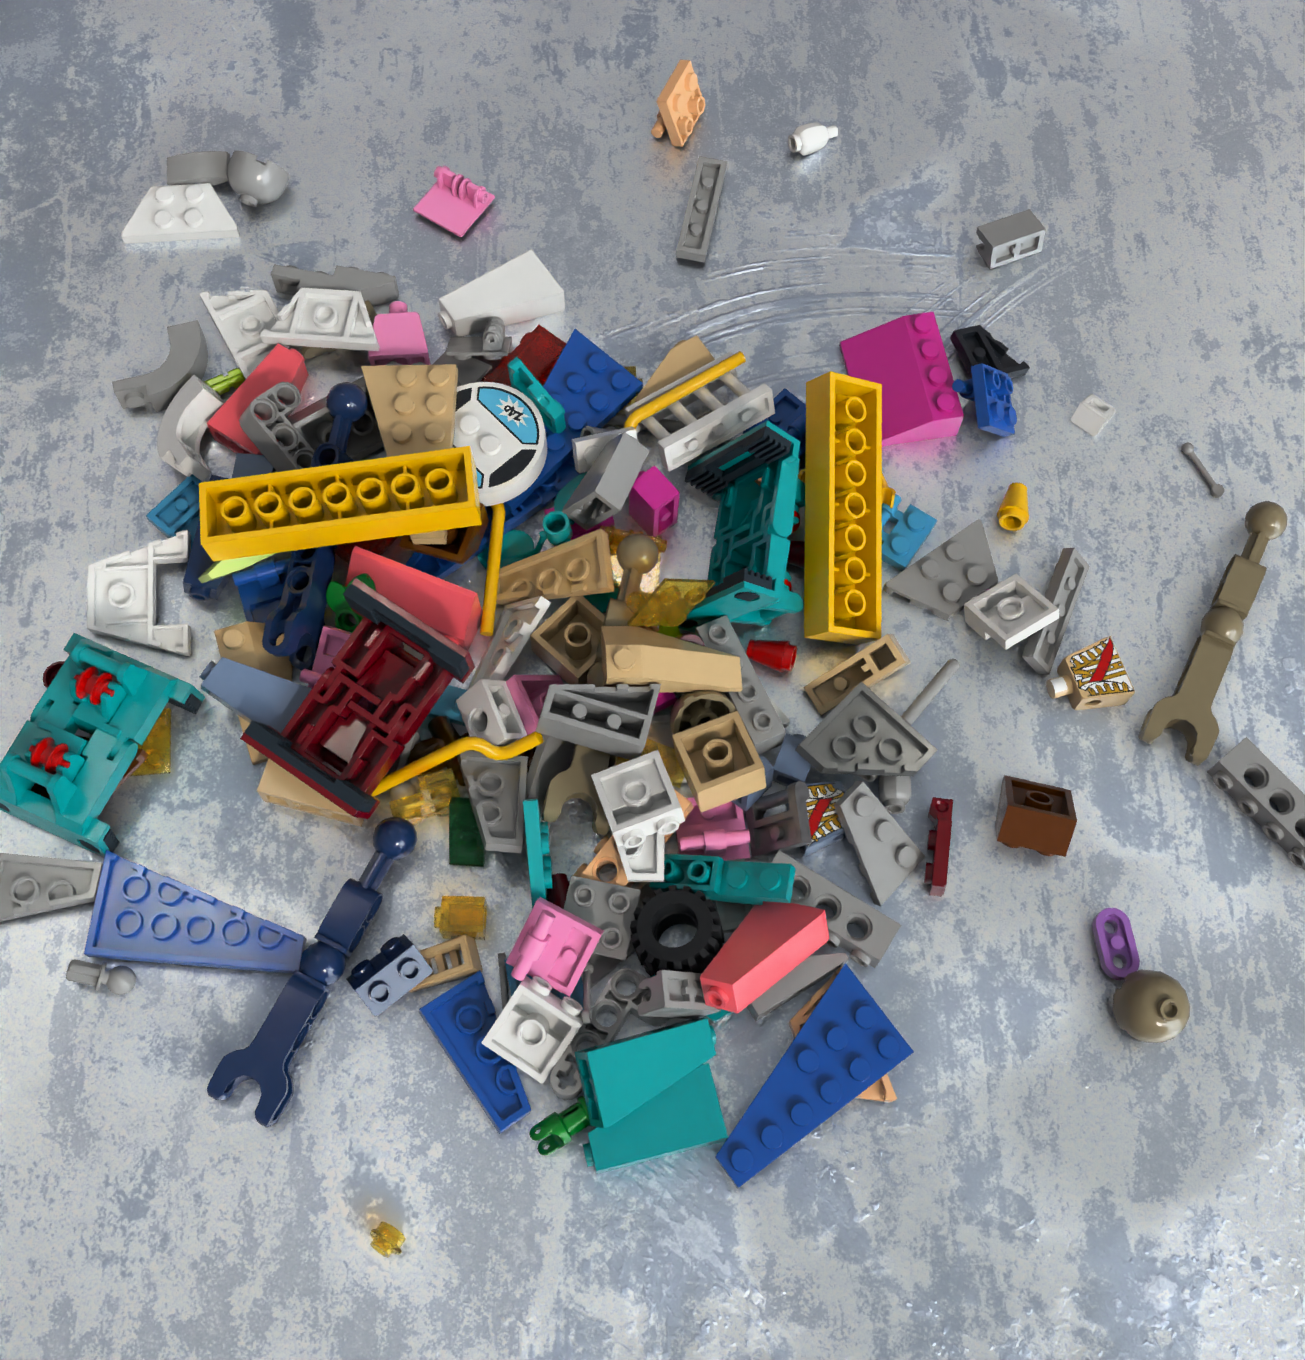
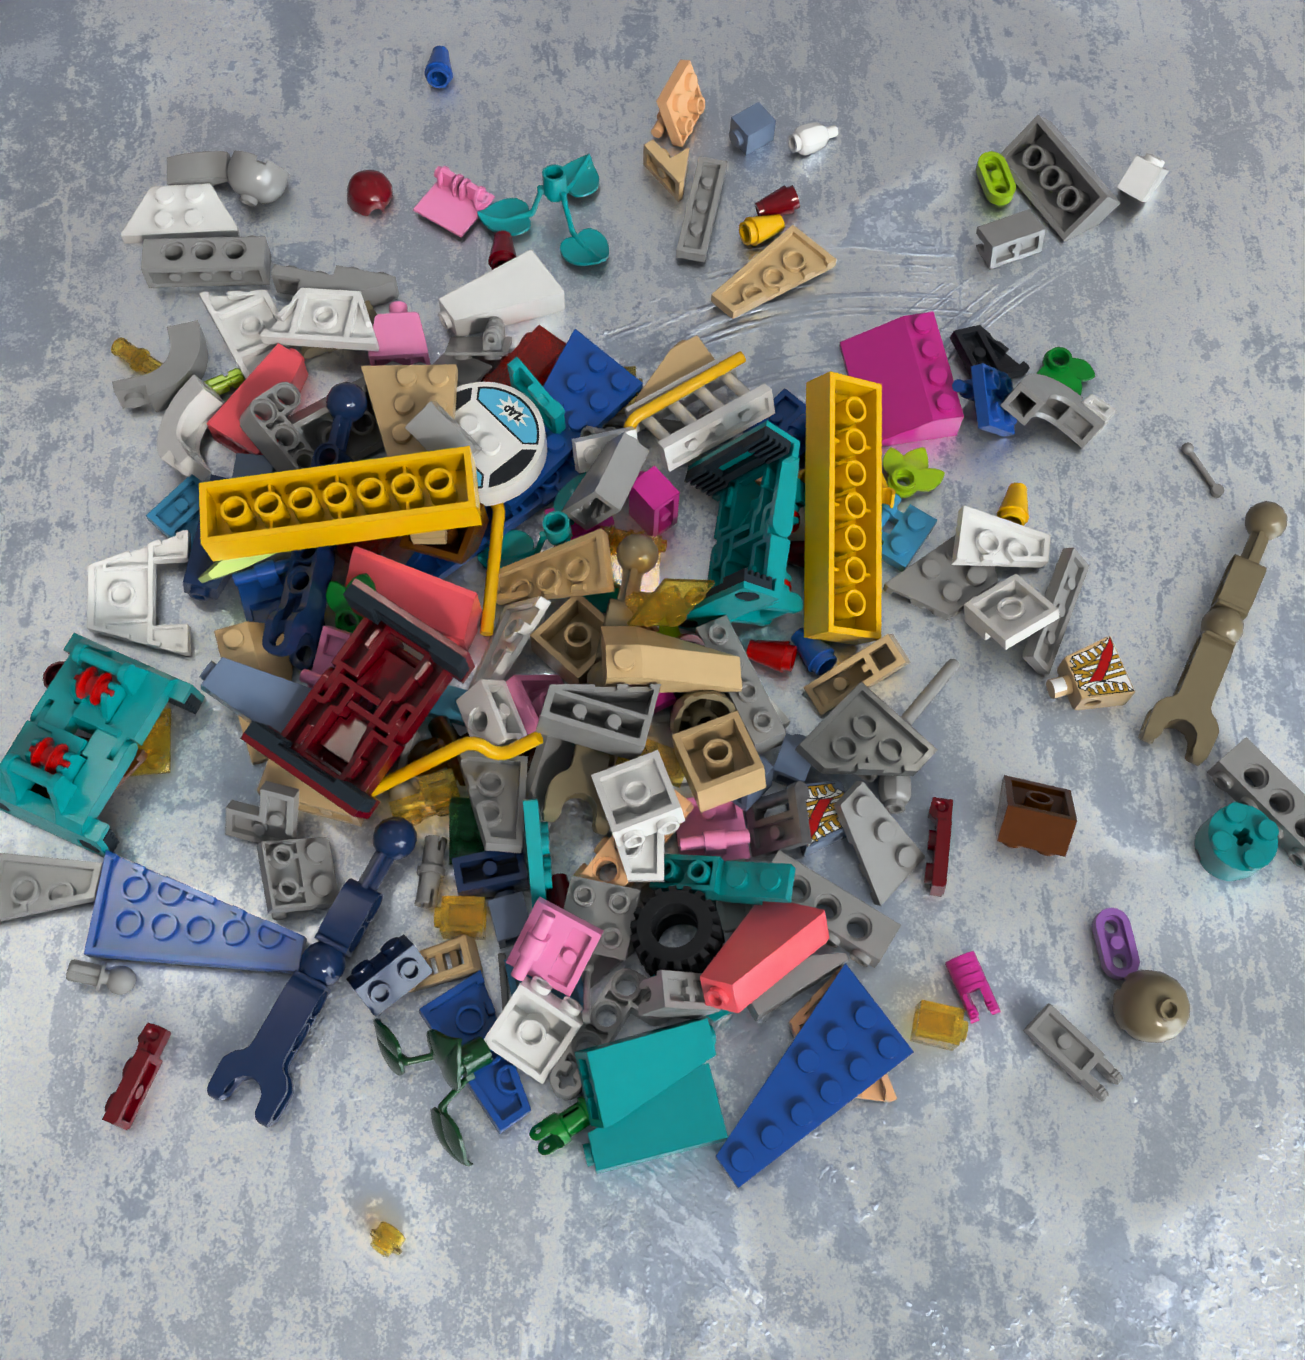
(137, 357): none -> clear yellow axle
(137, 1077): none -> dark red hinge
(206, 261): none -> light grey brick
(271, 821): none -> light grey plate
(297, 875): none -> light grey plate
(368, 192): none -> dark red hair
(430, 872): none -> light grey pin
(438, 69): none -> blue cone
(439, 431): none -> light grey hinge
(453, 1061): none -> dark green plant
(490, 873): none -> dark blue brick
(501, 250): none -> dark red cone
(508, 916): none -> sand blue brick
(576, 178): none -> teal plant
(667, 170): none -> tan slope
(752, 128): none -> sand blue brick
(760, 228): none -> yellow cone
(775, 270): none -> tan wing
(781, 202): none -> dark red cone
(814, 653): none -> blue cone
(912, 470): none -> lime plate
(938, 1025): none -> clear yellow brick
(968, 978): none -> dark pink hinge
(994, 541): none -> white wing
(998, 184): none -> lime plate
(1055, 403): none -> light grey arch
(1058, 179): none -> light grey slope
(1069, 372): none -> green plate
(1071, 1050): none -> light grey hinge
(1143, 176): none -> white slope
(1236, 842): none -> teal brick

